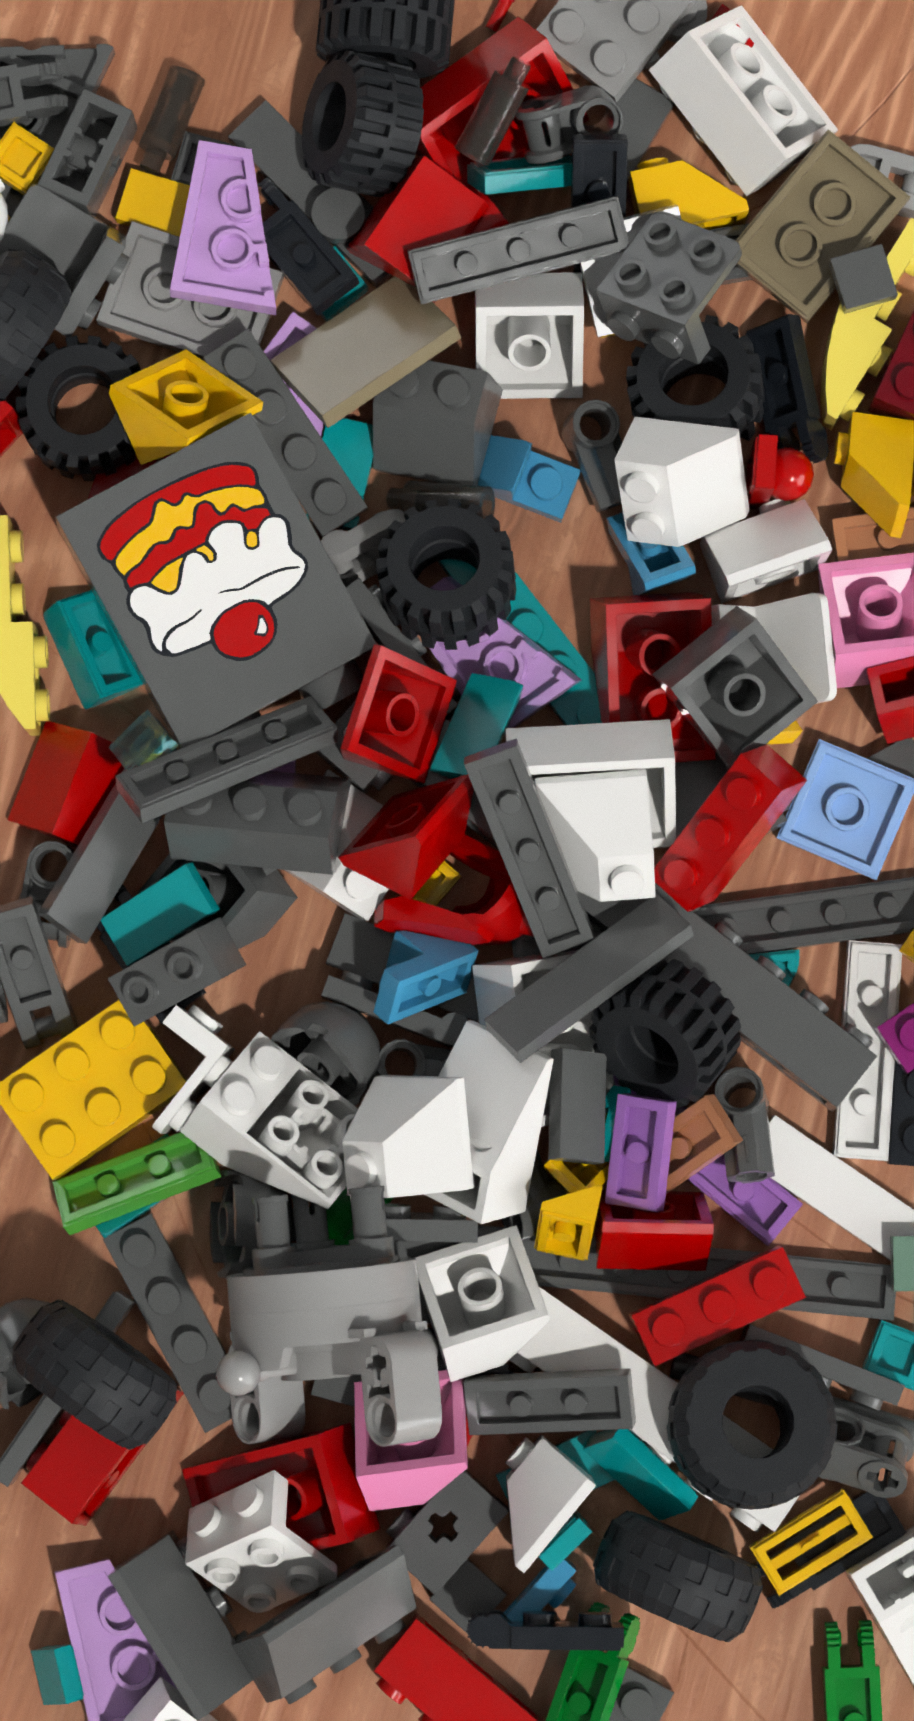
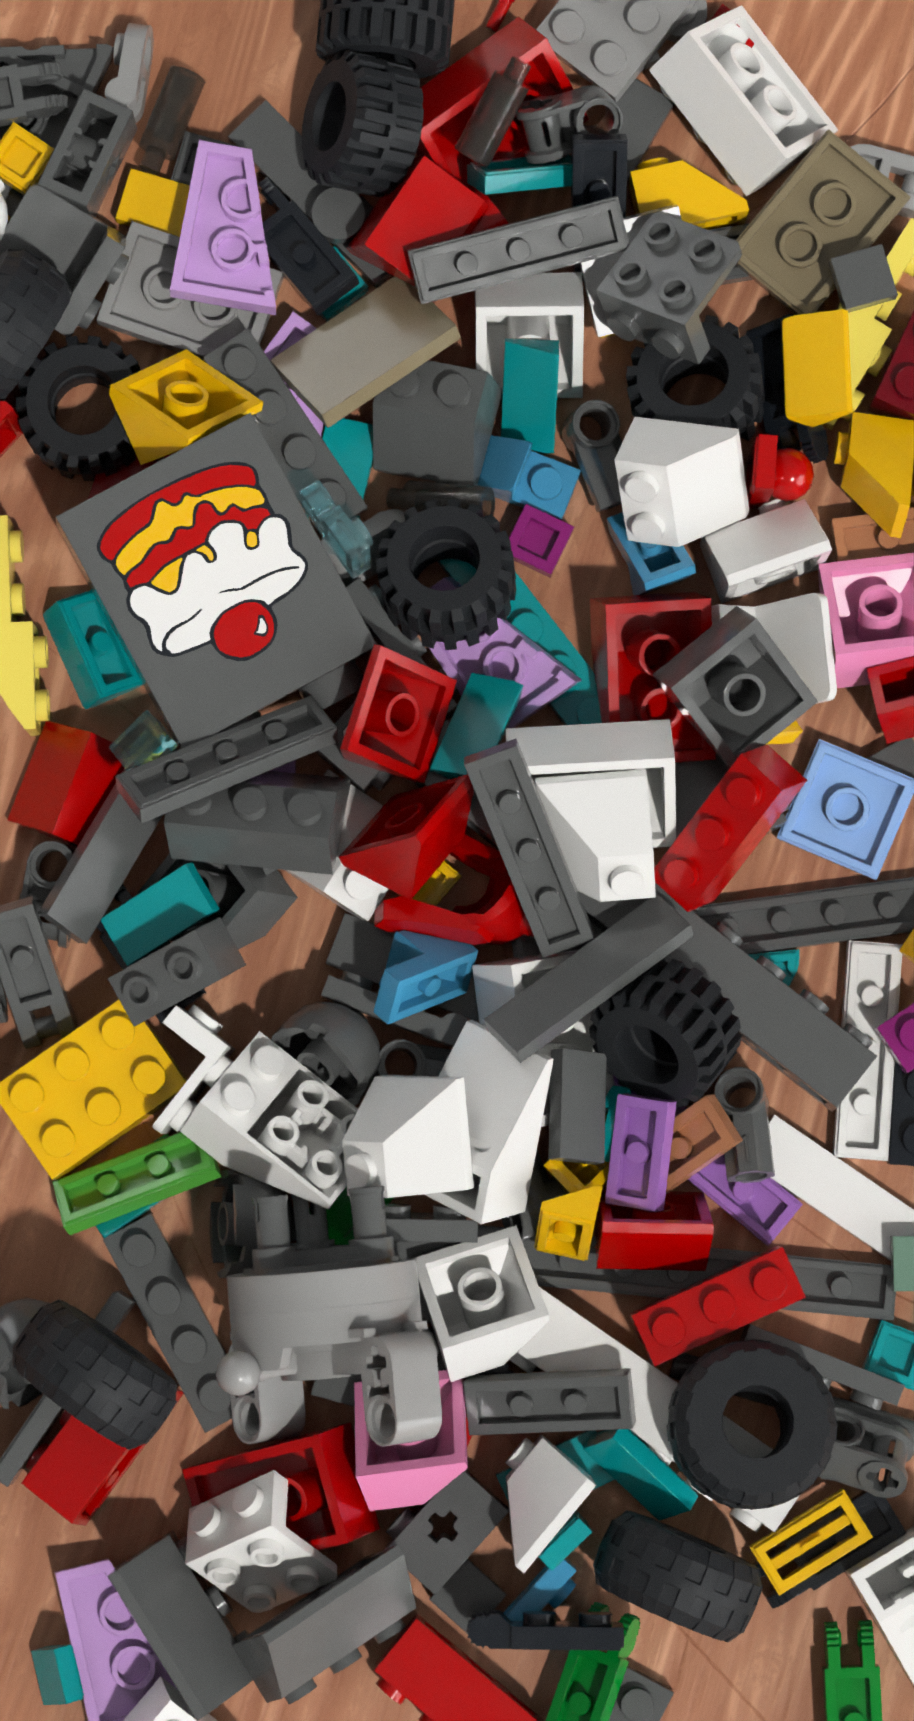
(134, 56): none -> light grey plate
(344, 536): none -> clear light blue plate
(530, 392): none -> teal slope
(539, 540): none -> magenta plate
(817, 367): none -> yellow slope

